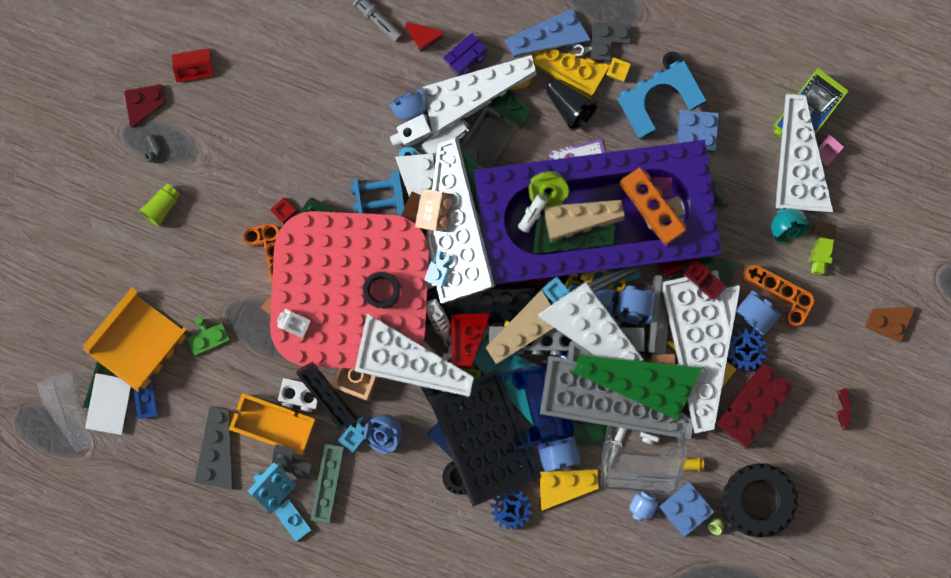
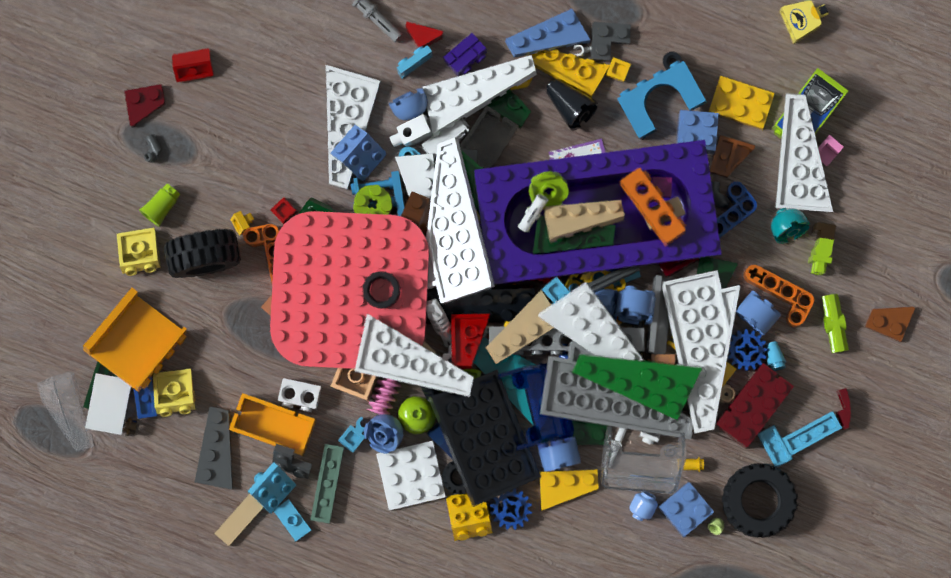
(129, 426): none -> dark brown plate
(138, 251): none -> light yellow plate
(174, 392): none -> light yellow plate
(202, 253): none -> black tyre
(207, 338): bright green plate -> none
(239, 520): none -> tan tile
(241, 222): none -> yellow tile
(293, 323): white bracket -> none
(326, 395): black plate -> none
(348, 104): none -> white wing
(359, 152): none -> medium blue bracket
(373, 193): none -> lime plate
(384, 396): none -> bright pink piece
(411, 475): none -> white plate
(416, 415): none -> lime cylinder
(420, 56): none -> medium azure plate
(433, 210): brick -> none
(437, 272): plate -> none
(466, 519): none -> yellow bracket
(704, 280): dark red slope -> none
(729, 155): none -> dark orange wing
(731, 393): none -> tan plate
(737, 209): none -> blue beam
(741, 102): none -> yellow plate
(774, 446): none -> medium azure plate
(775, 357): none -> medium azure cone
(802, 18): none -> light yellow torso
(812, 433): none -> medium azure plate
(834, 323): none -> lime piece

